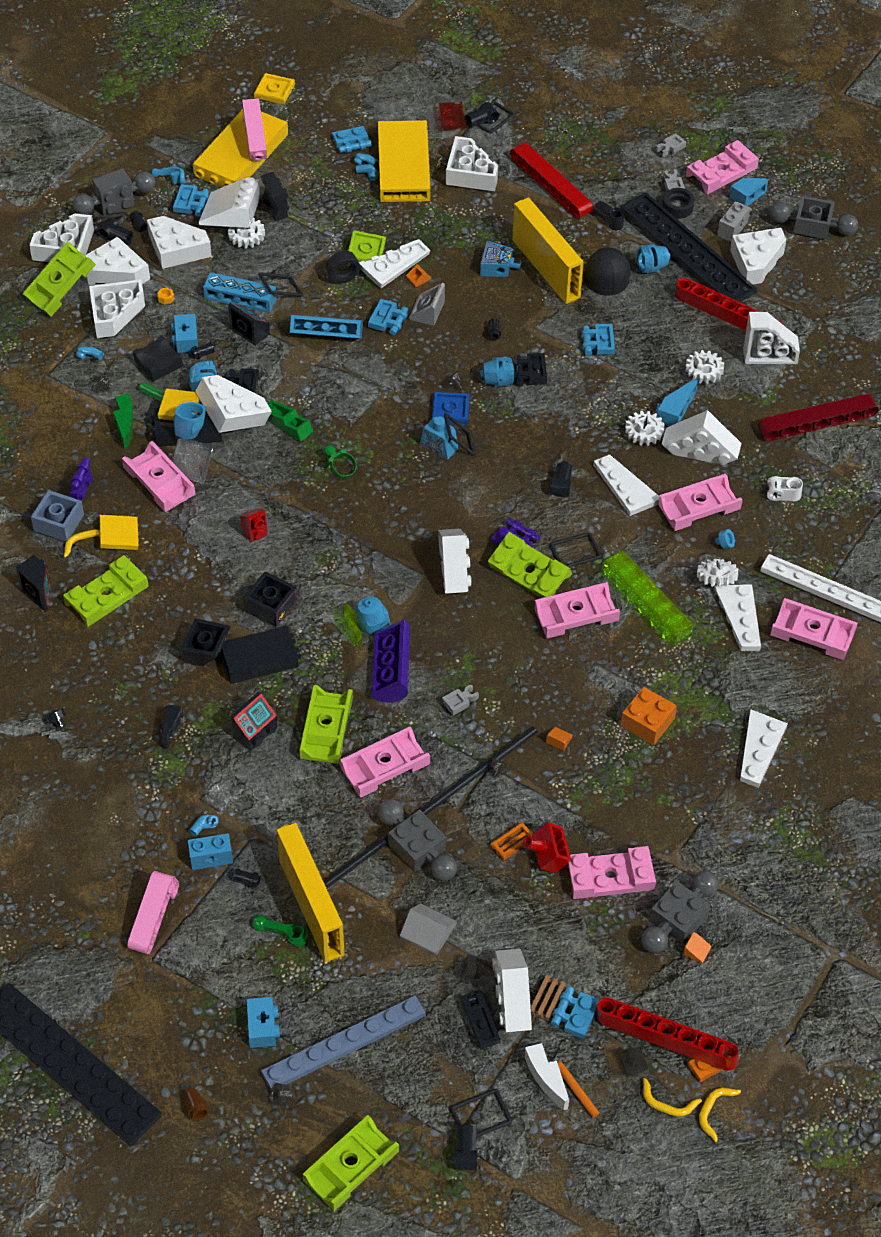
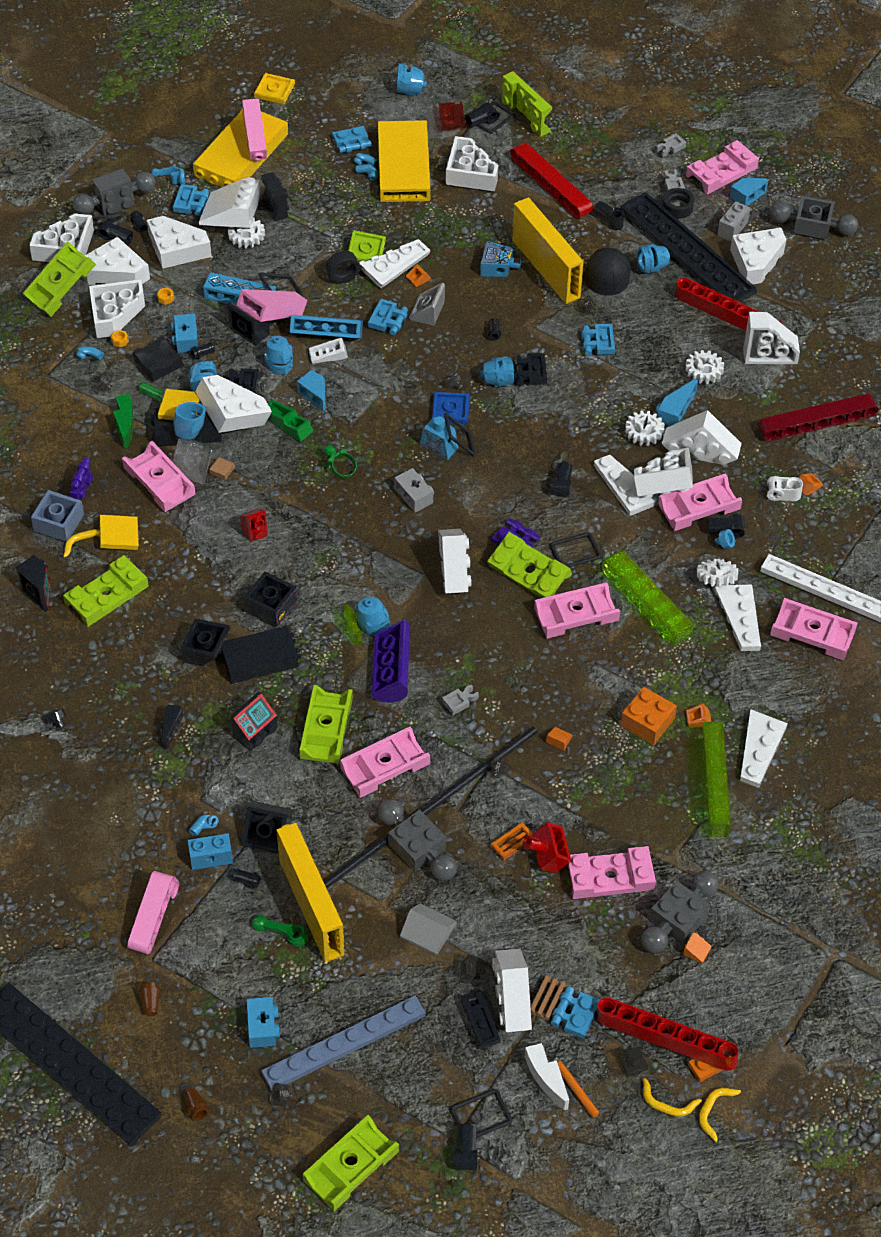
(119, 338): none -> light orange tile
(149, 997): none -> reddish brown cone
(222, 468): none -> medium nougat tile
(262, 825): none -> black slope
(271, 305): none -> bright pink slope
(278, 352): none -> dark azure helmet
(313, 389): none -> dark azure slope
(339, 351): none -> white slope
(410, 81): none -> dark azure helmet
(414, 490): none -> light grey brick
(521, 96): none -> lime piece
(665, 475): none -> white brick
(697, 716): none -> orange slope
(715, 779): none -> clear neon green brick
(734, 522): none -> black piece
(810, 483): none -> orange slope

